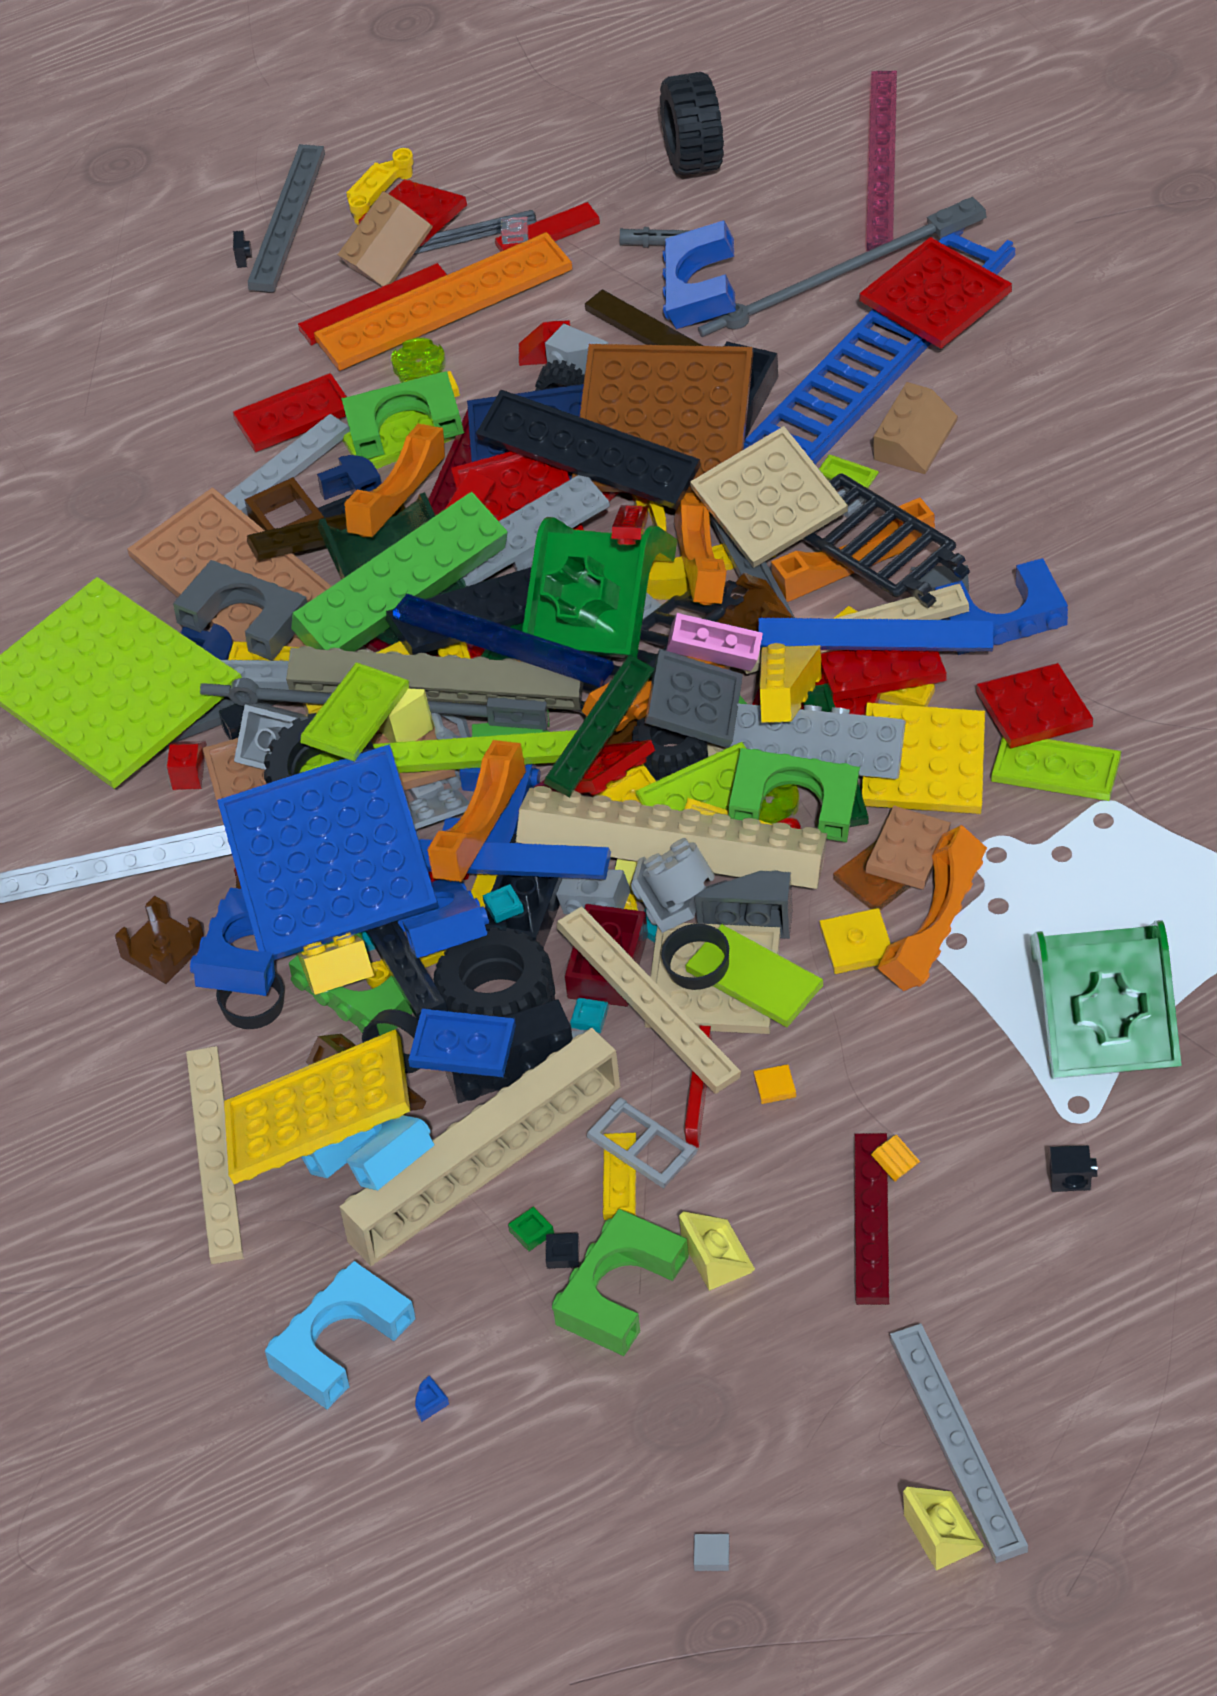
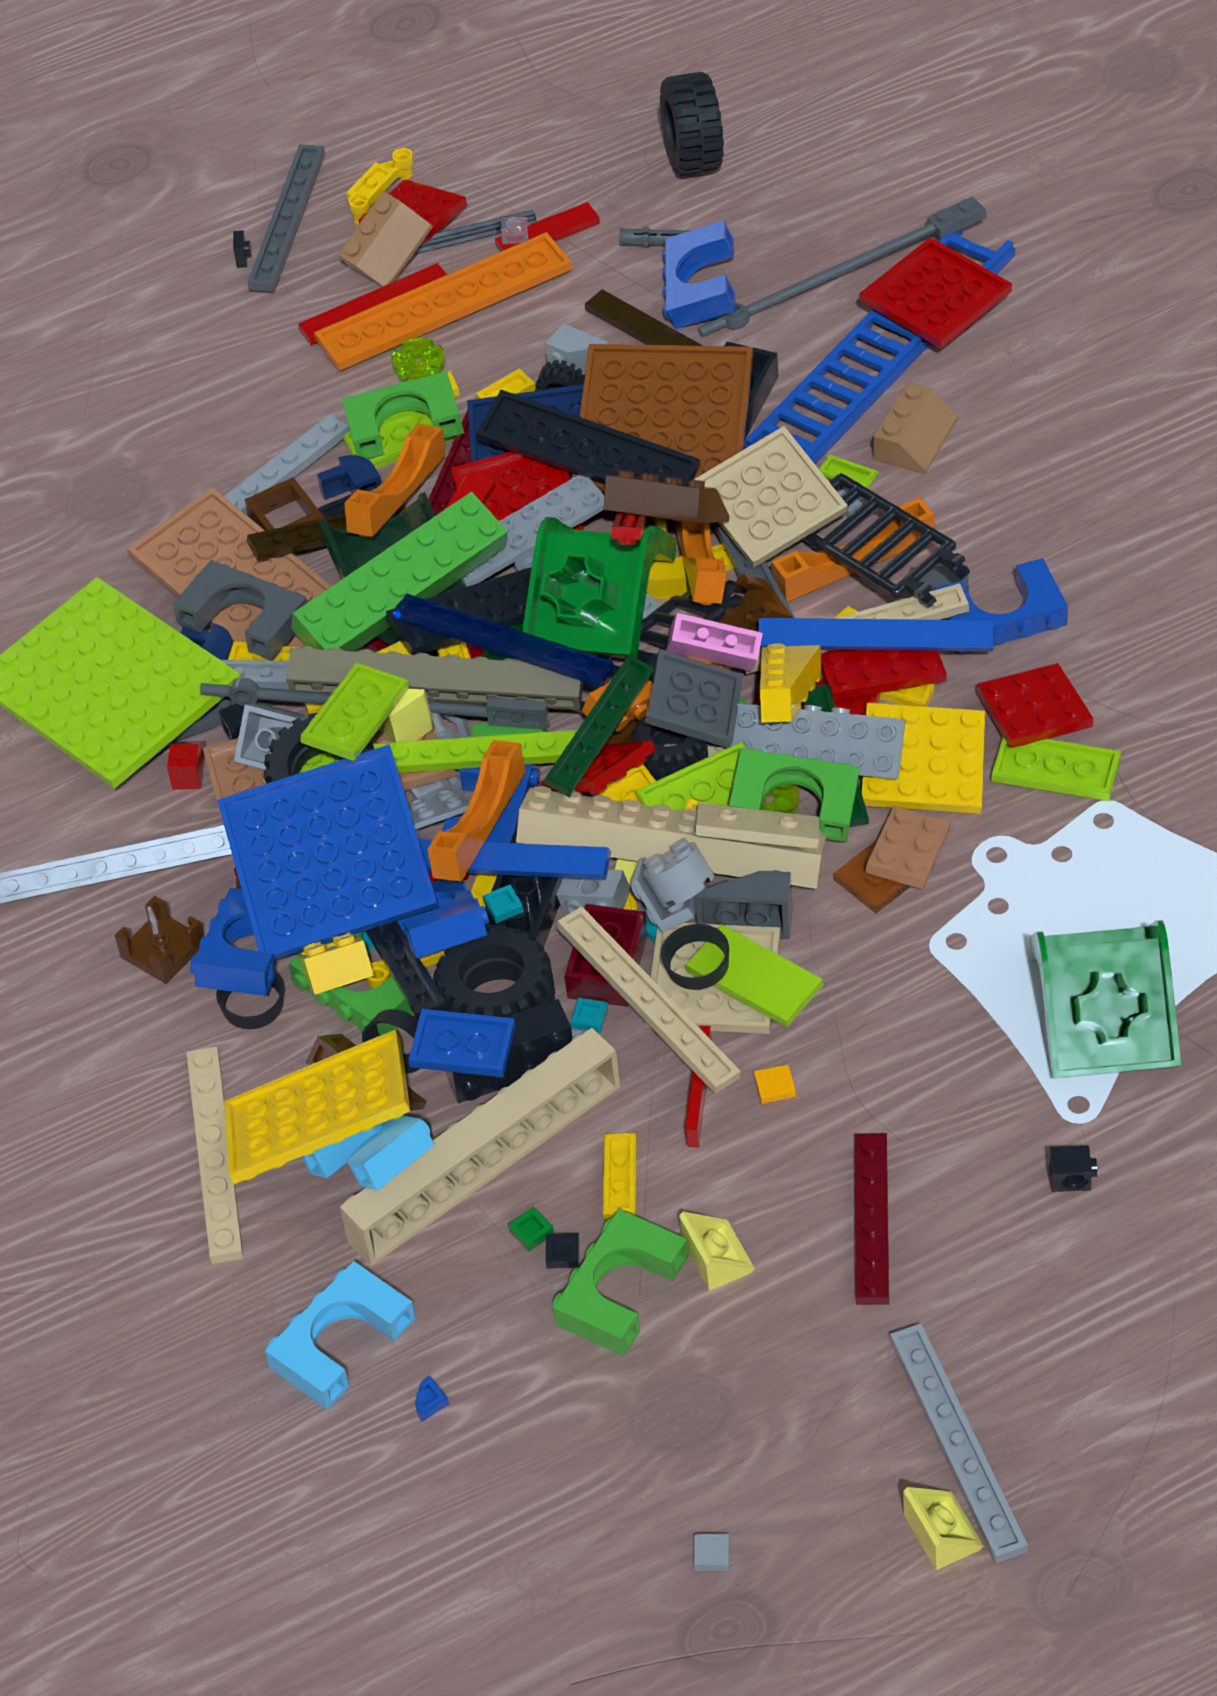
(290, 412): red plate -> none
(514, 383): none -> yellow tile
(532, 347): red slope -> none
(629, 1157): light grey window -> none
(663, 498): none -> reddish brown slope
(757, 826): none -> tan plate
(855, 940): yellow plate -> none
(881, 158): clear pink plate -> none
(895, 1158): light orange piece -> none
(955, 864): orange arch -> none

